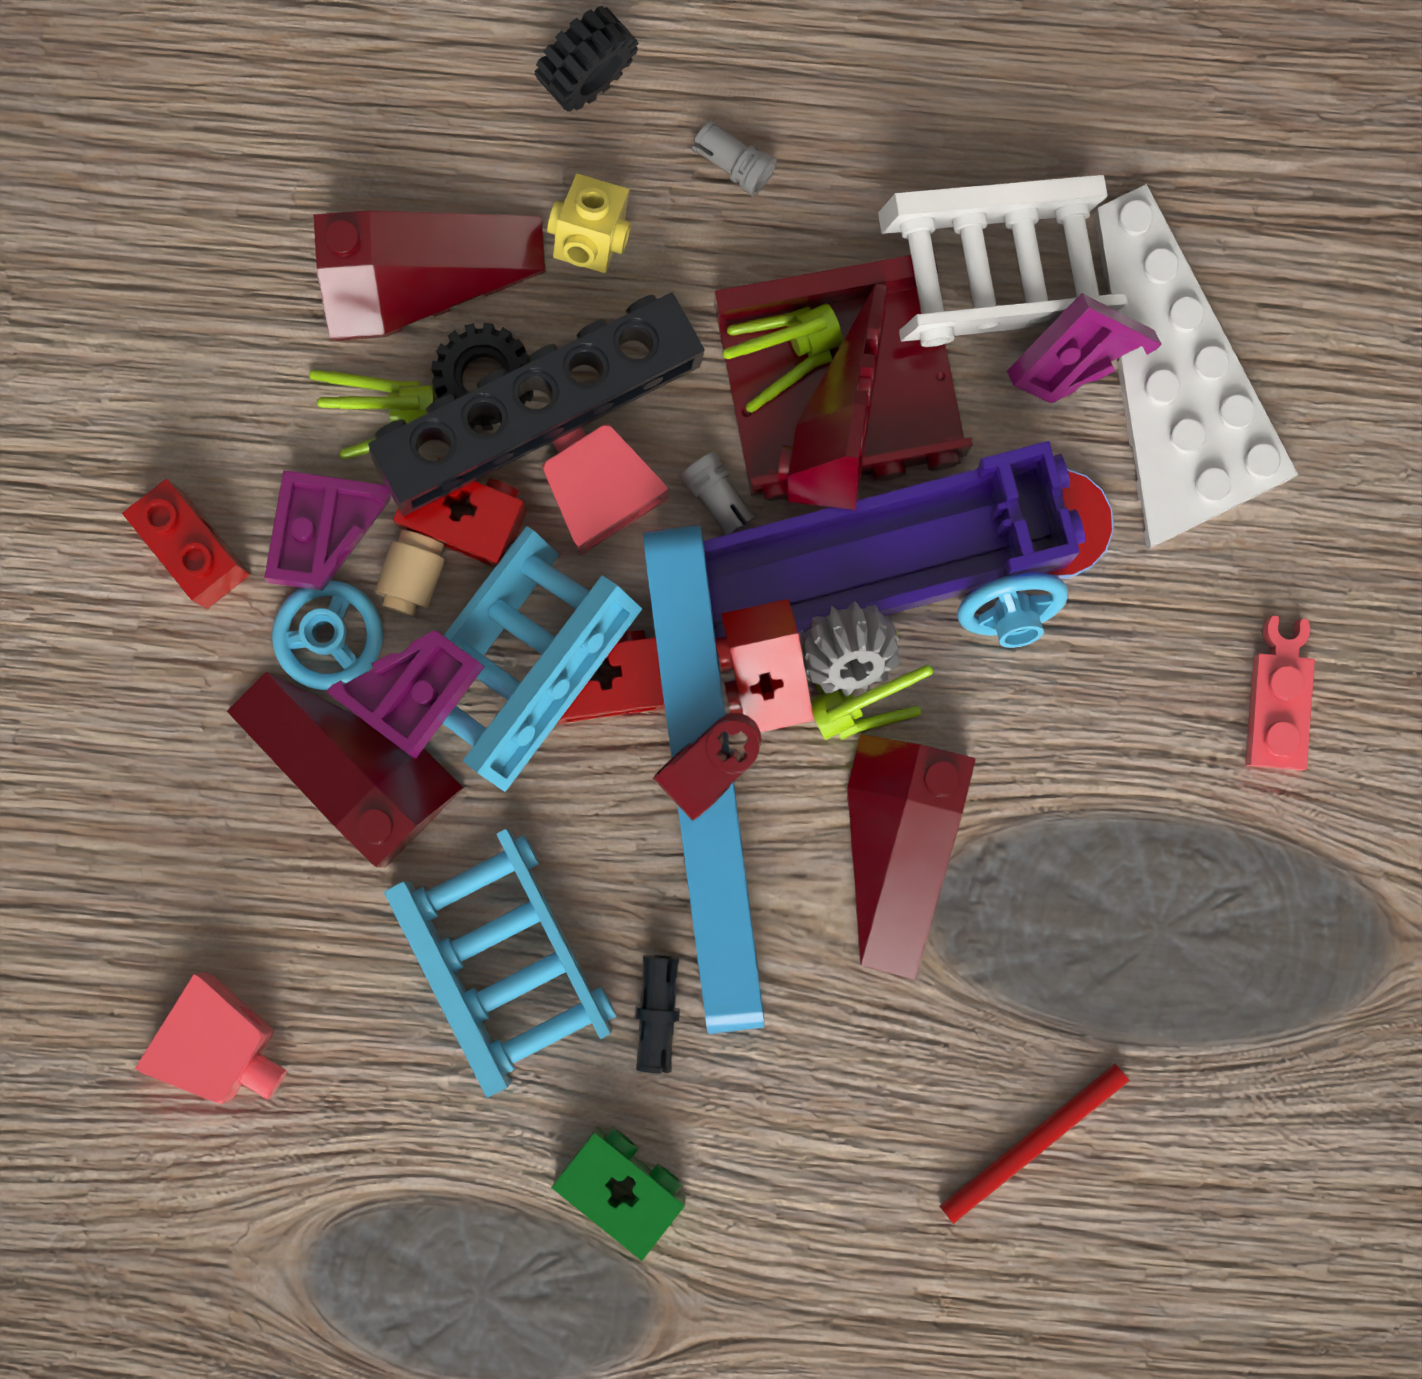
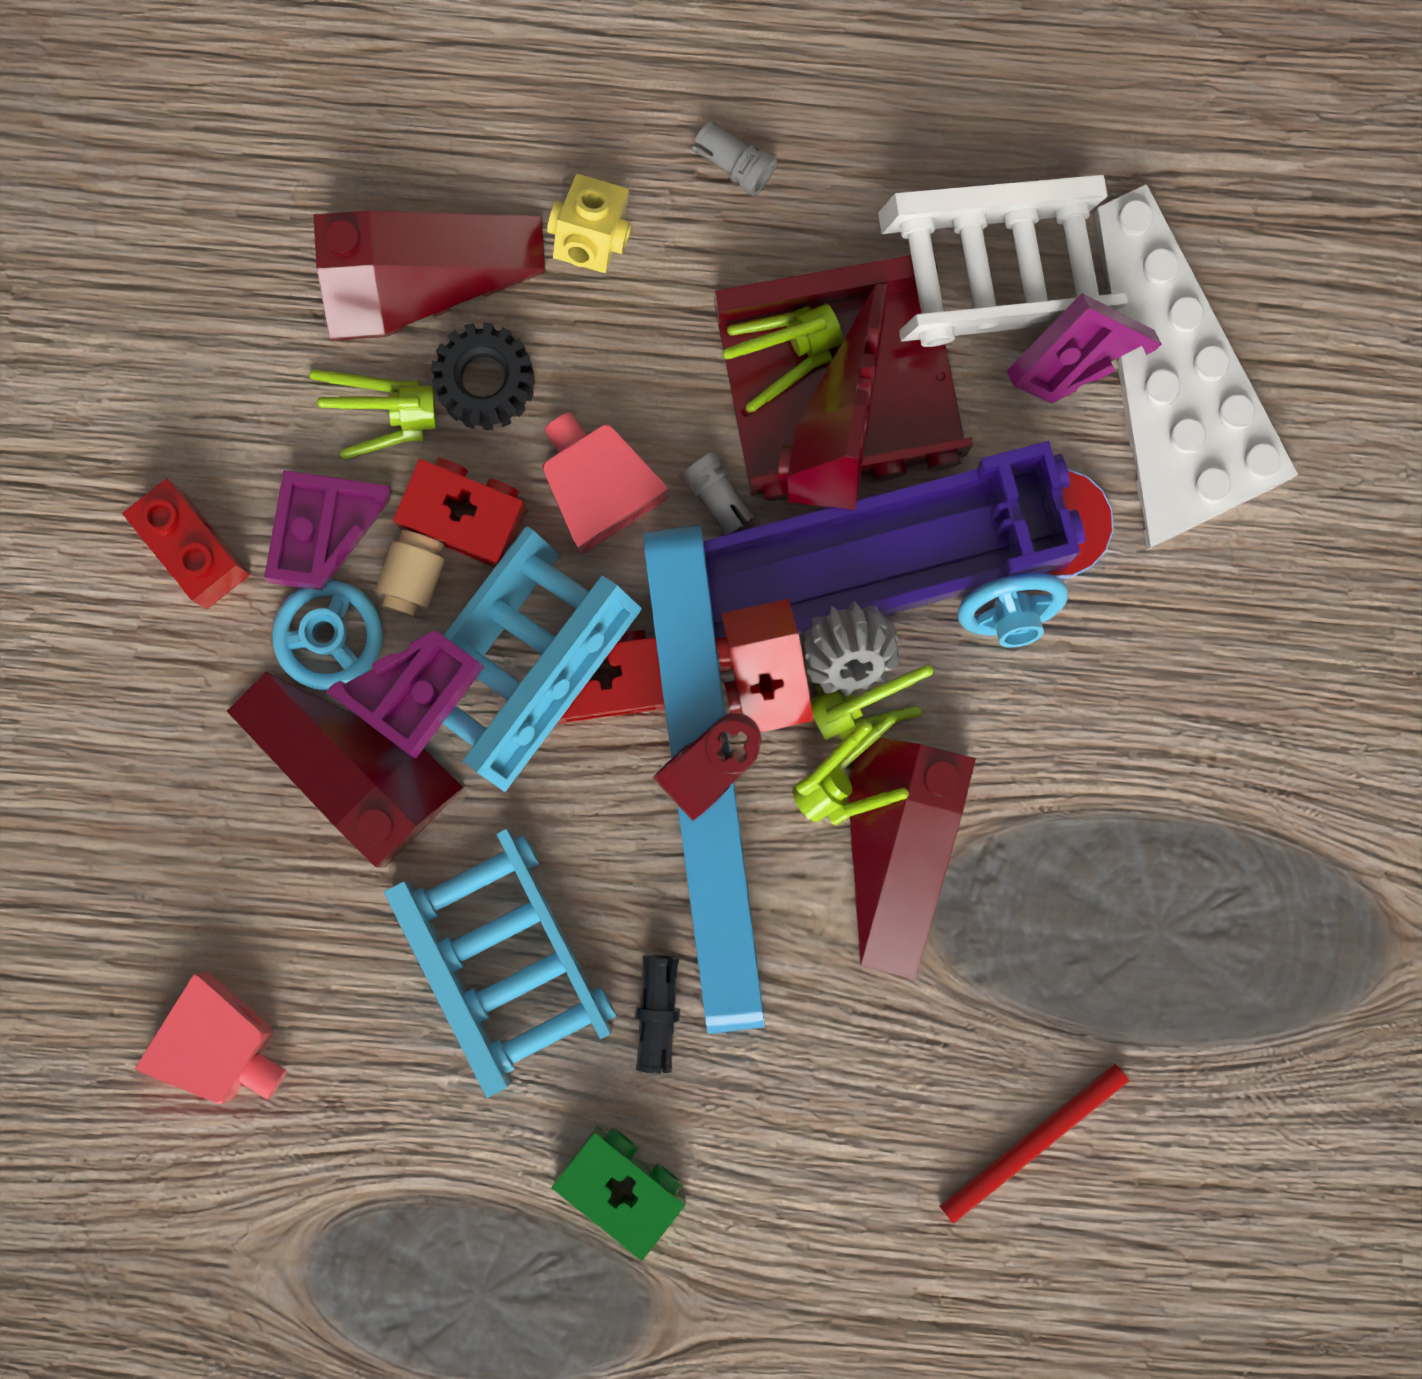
(586, 58): black tyre -> none
(652, 321): black brick -> none
(827, 787): none -> lime plant
(1280, 700): coral plate -> none

